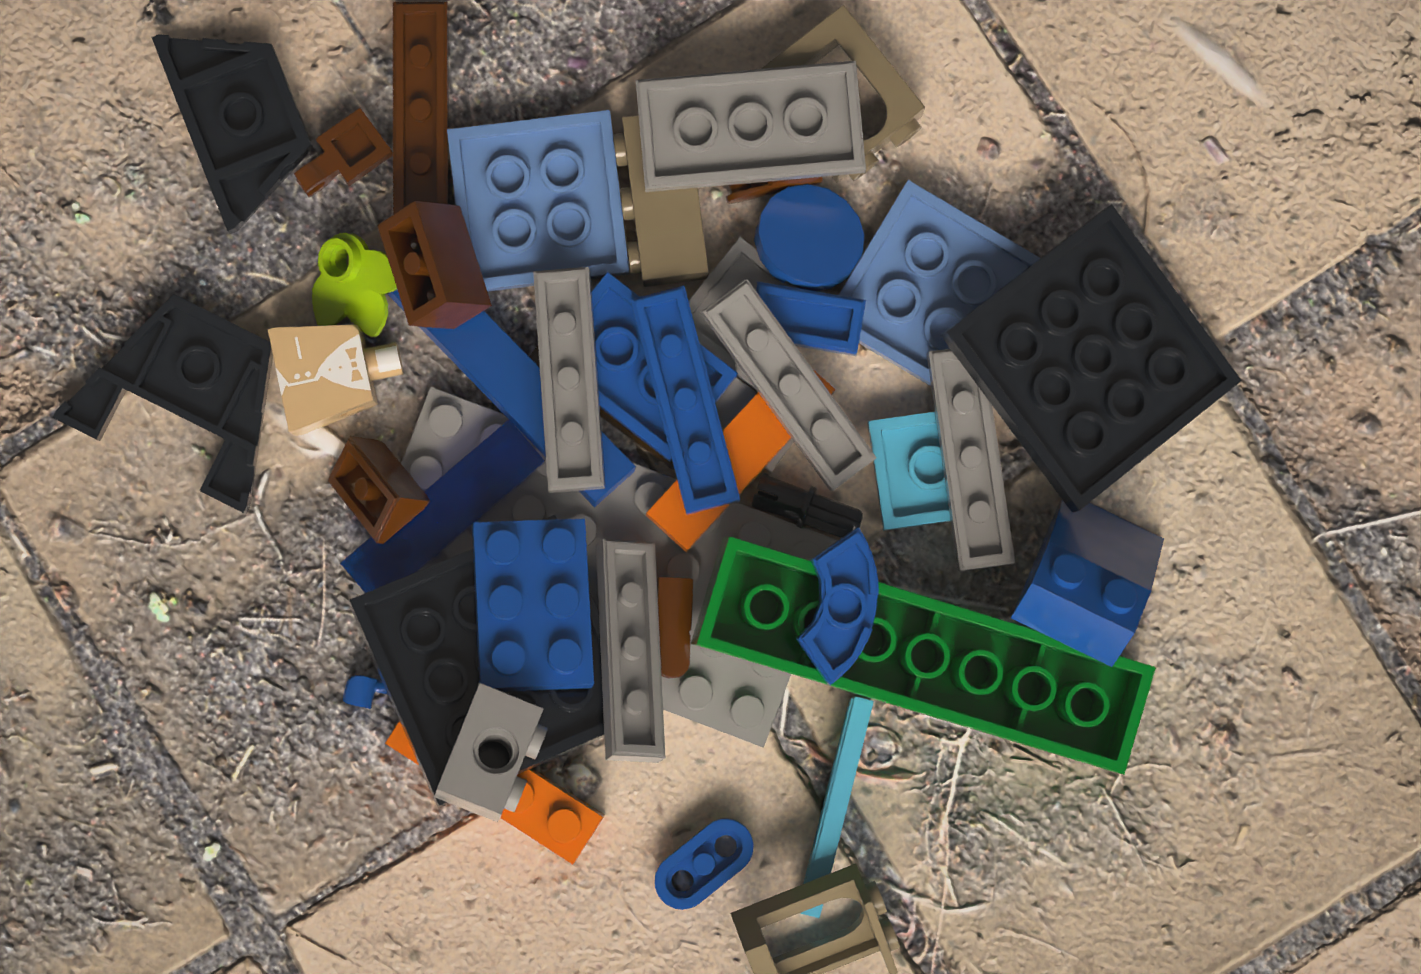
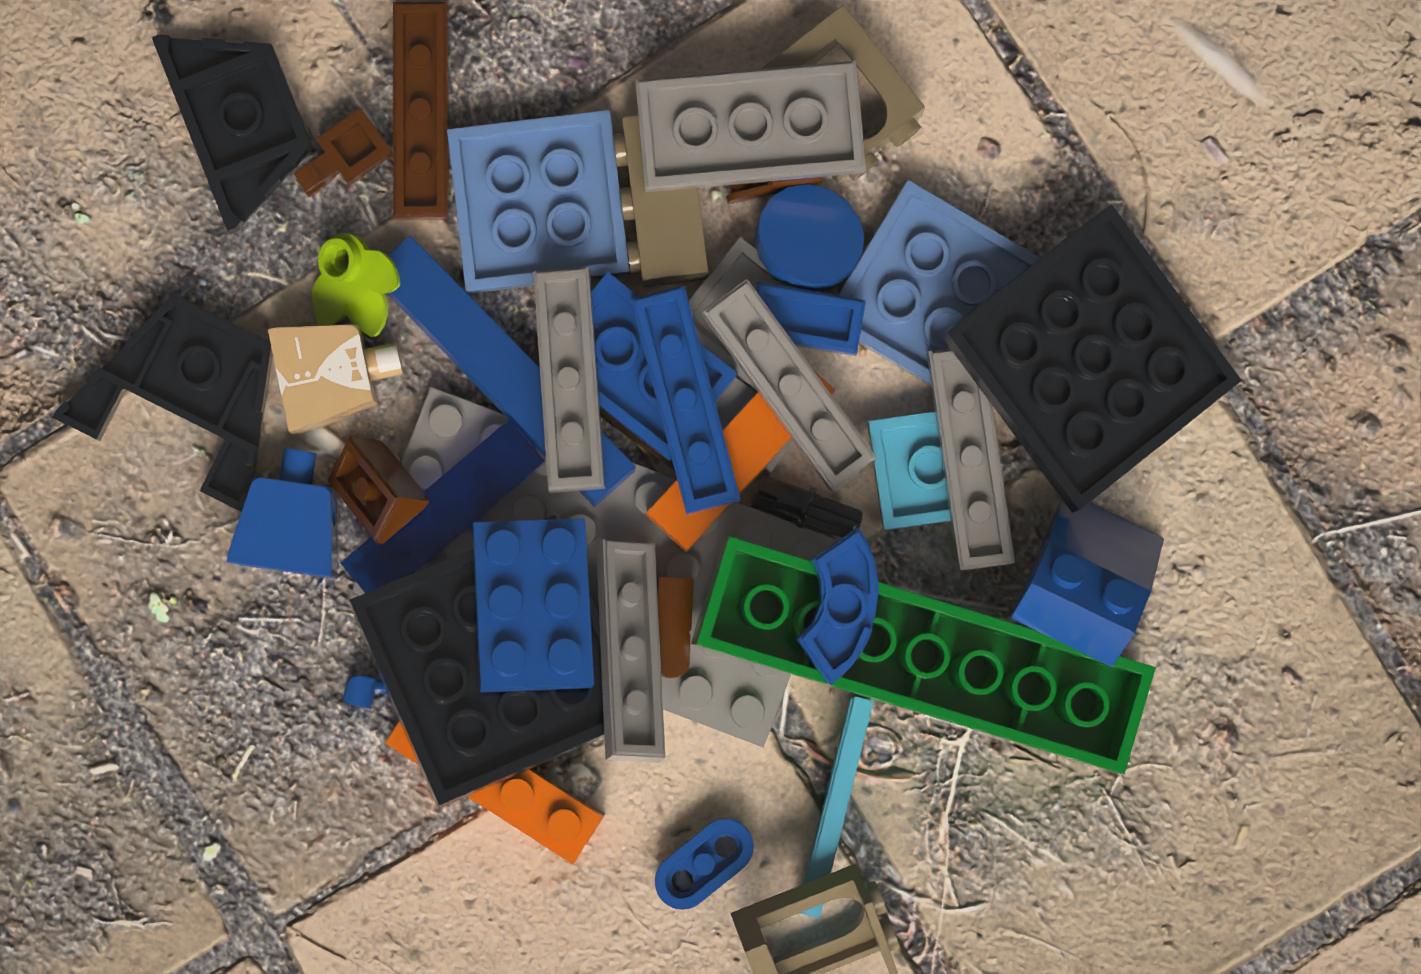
(288, 522): none -> blue torso
(434, 265): reddish brown brick -> none
(498, 719): light grey brick -> none

